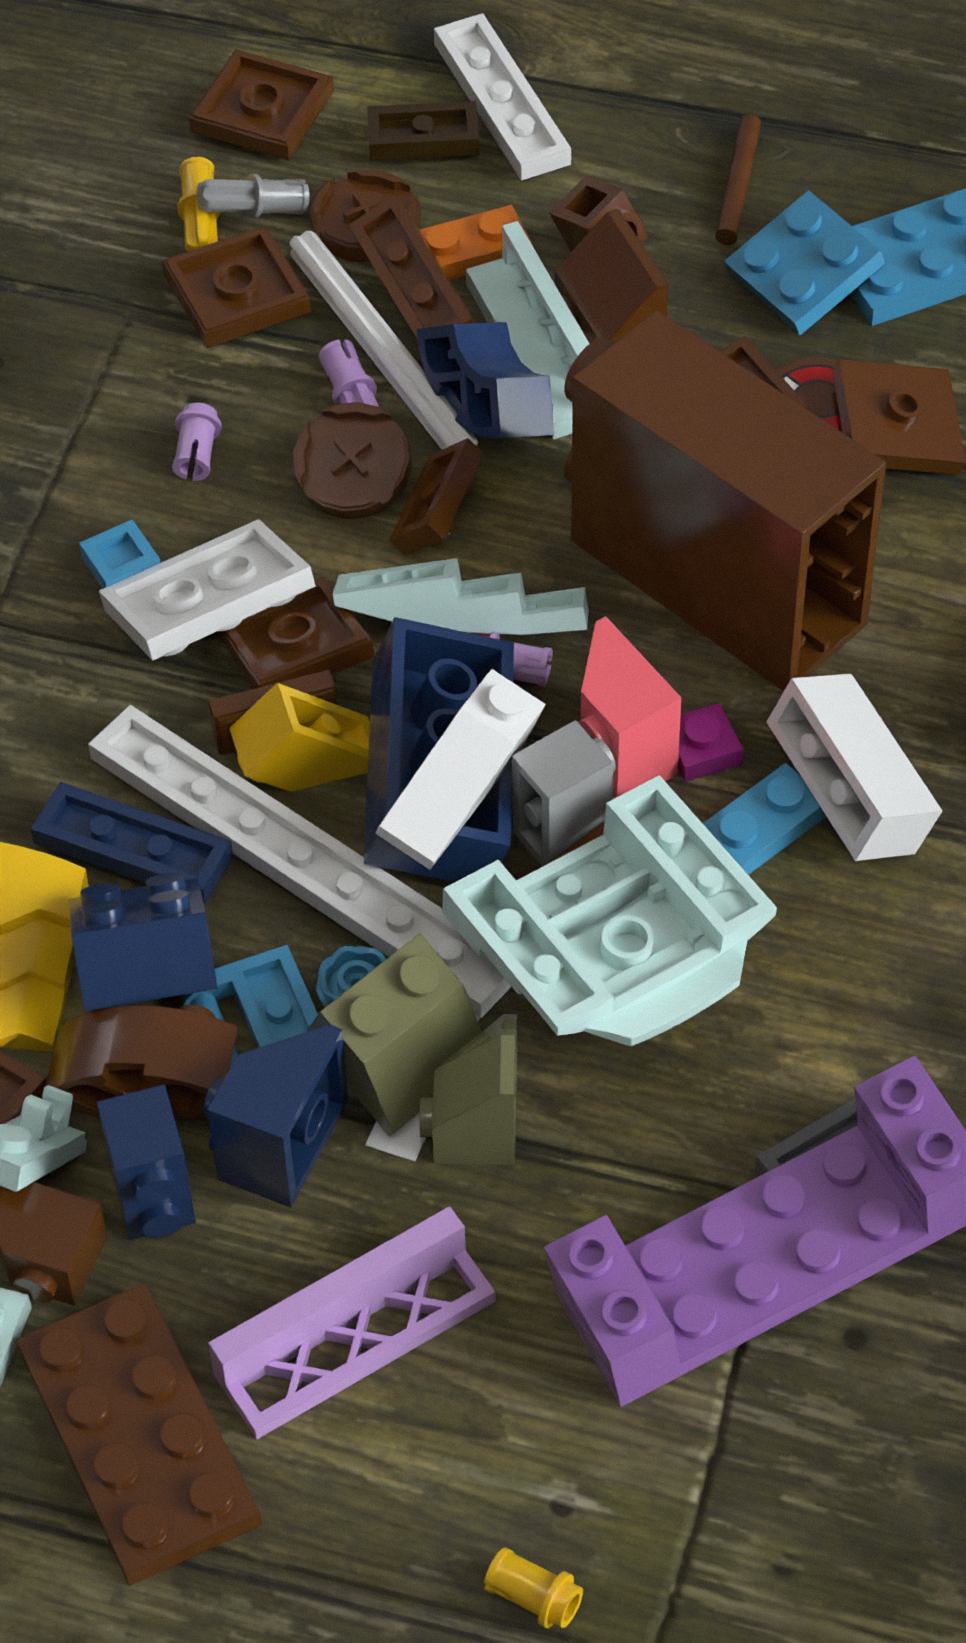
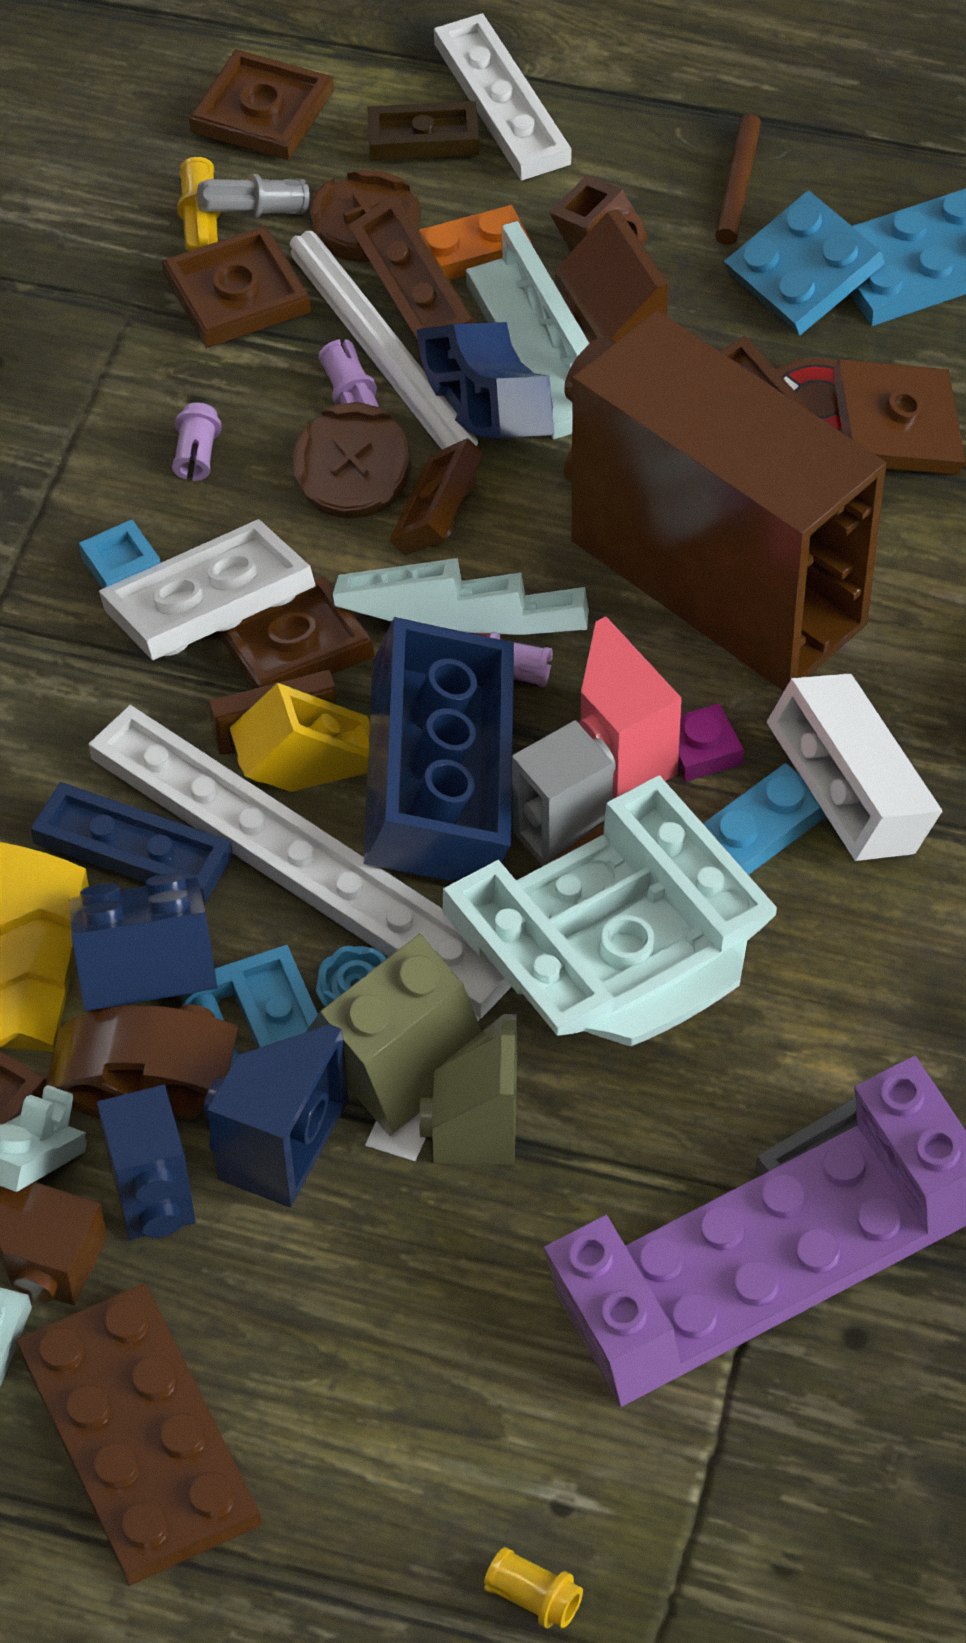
(336, 1303): lavender fence -> none
(461, 769): white slope -> none

